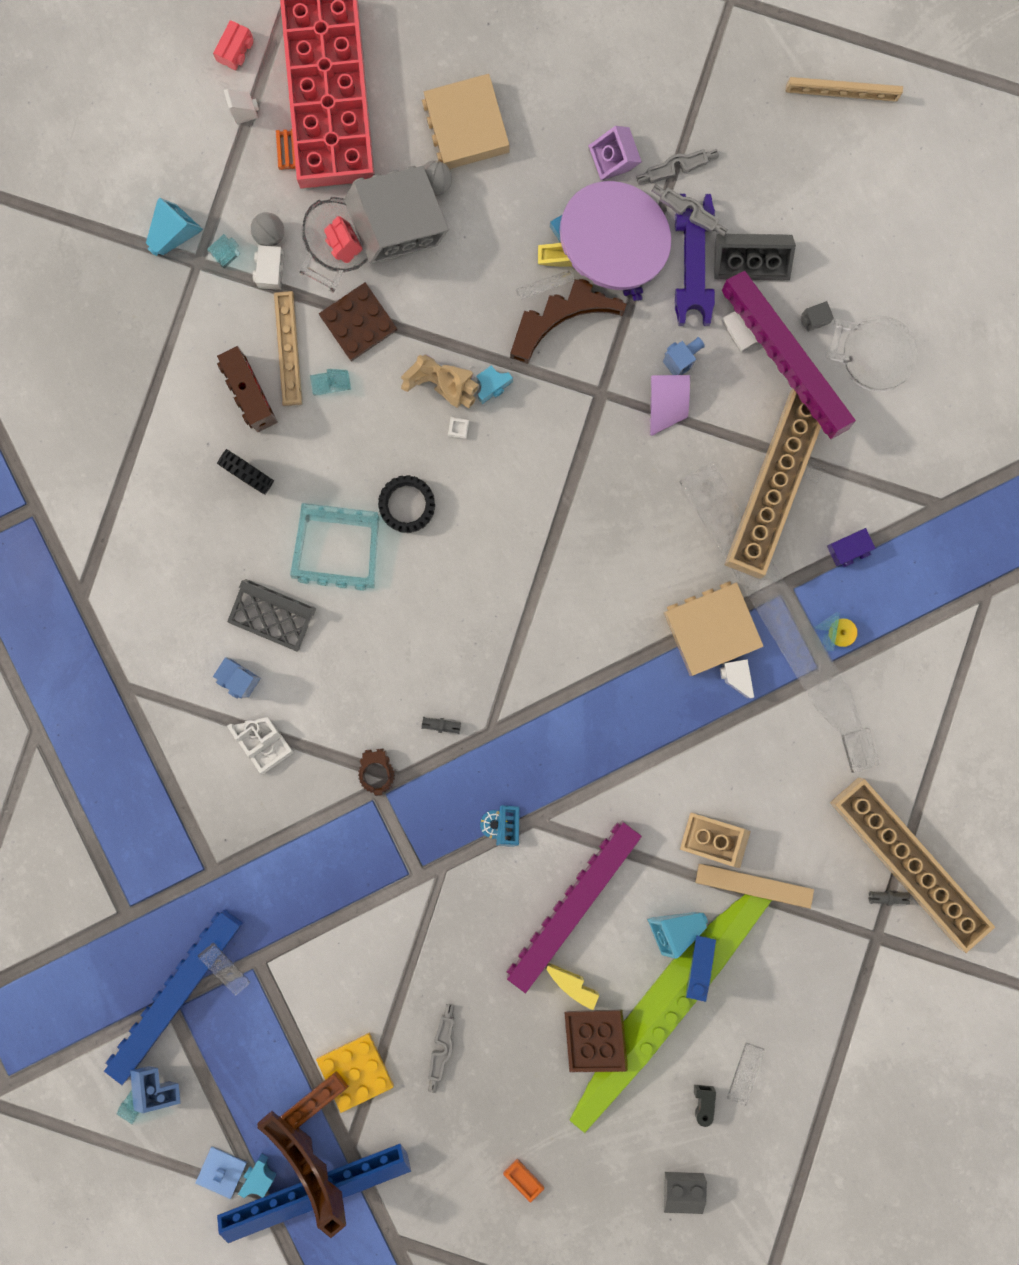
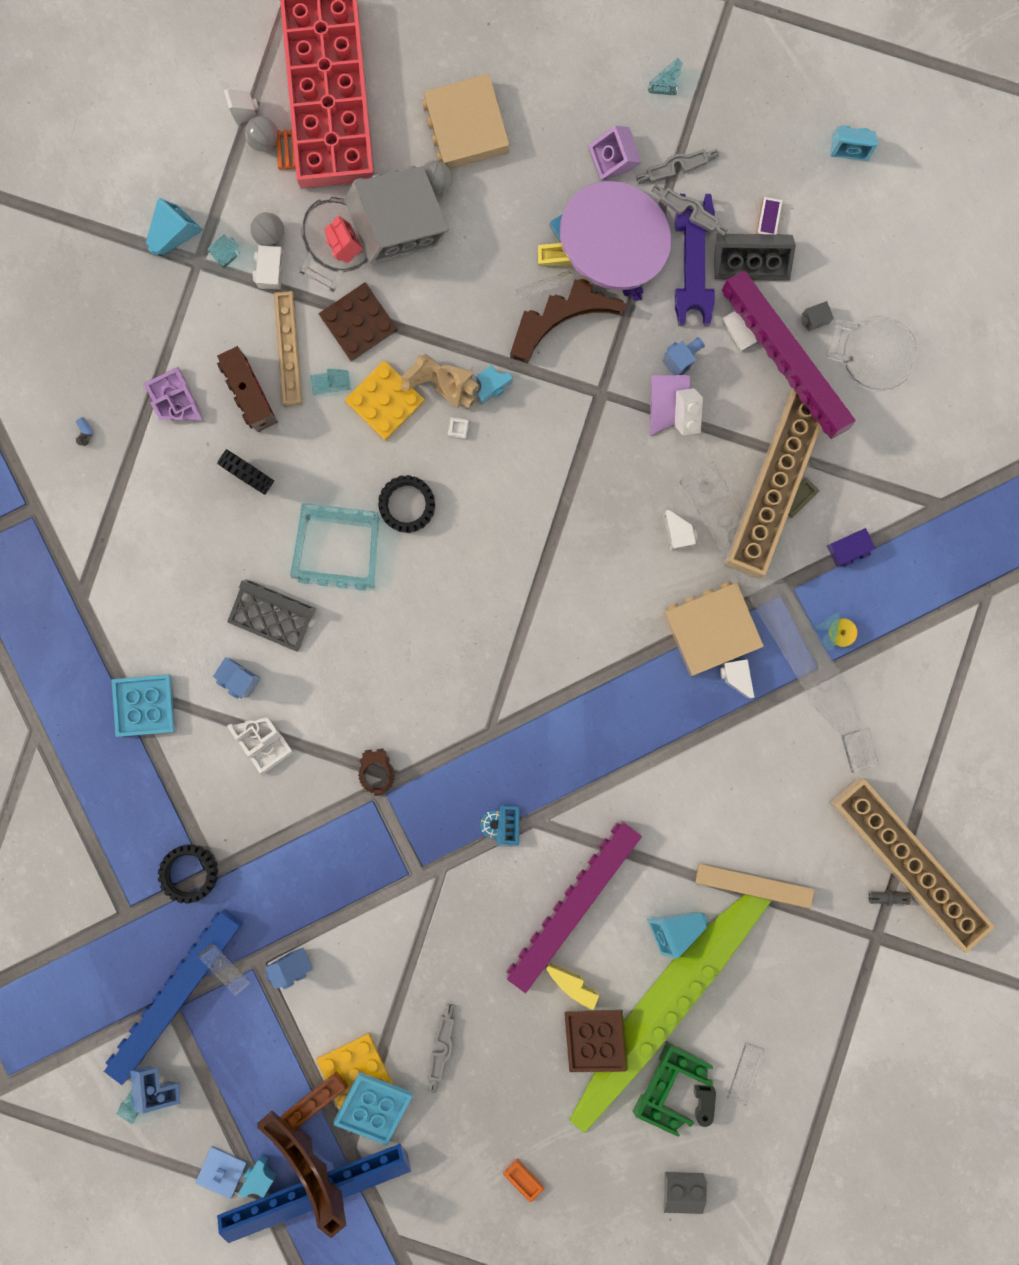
(86, 432): none -> arm
(143, 705): none -> medium azure plate
(171, 890): none -> black tyre
(172, 397): none -> lavender slope
(233, 45): coral brick -> none
(261, 134): none -> light grey piece
(288, 968): none -> medium blue brick
(373, 1108): none -> medium azure plate
(383, 402): none -> yellow plate
(441, 725): dark grey pin -> none
(650, 1105): none -> green wedge
(664, 81): none -> clear light blue slope
(679, 531): none -> white slope
(688, 411): none -> white brick
(700, 968): blue slope -> none
(715, 840): tan slope -> none
(769, 216): none -> dark purple tile
(804, 494): none -> olive tile
(844, 89): tan tile -> none
(853, 143): none -> medium azure slope

